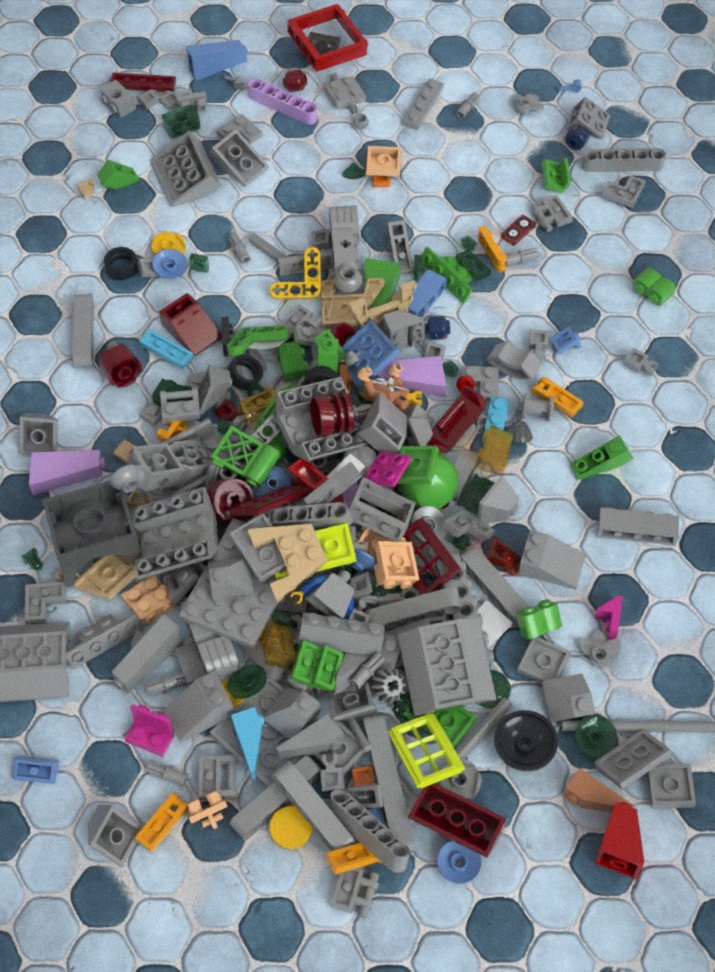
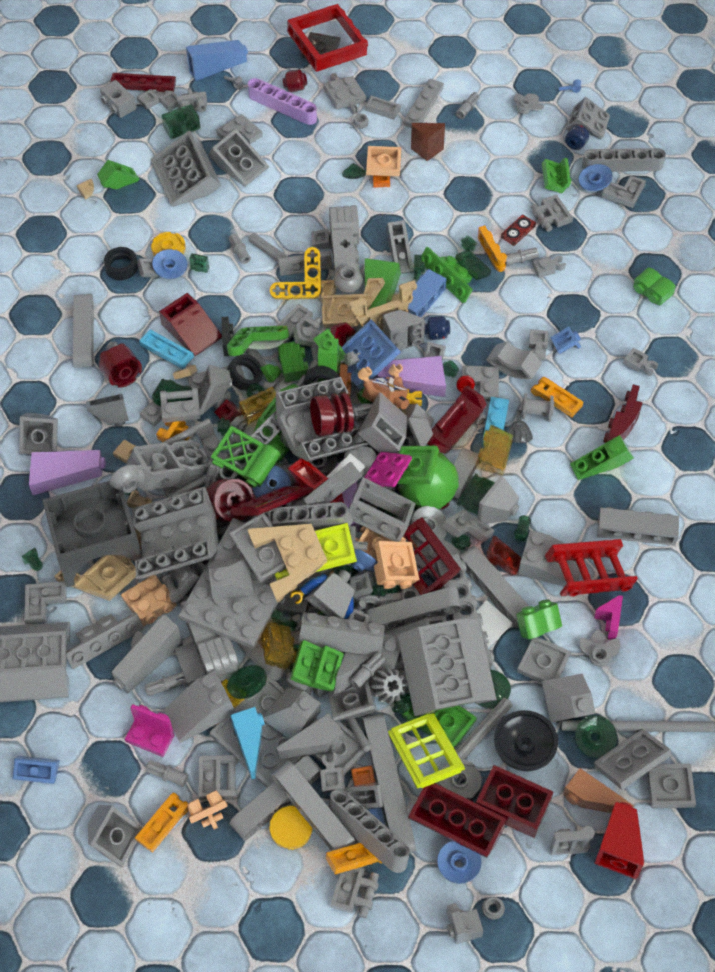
(109, 409): none -> dark grey slope
(185, 372): none -> tan tile
(271, 372): none -> bright green tile
(382, 107): none -> light grey tile
(427, 139): none -> copper slope
(463, 924): none -> light grey brick
(493, 901): none -> light grey plate
(516, 800): none -> dark red brick
(521, 532): none -> clear green pin
(546, 266): none -> light grey plate
(572, 842): none -> light grey plate
(595, 177): none -> medium blue dish
(595, 551): none -> red fence
(626, 419): none -> dark red slope

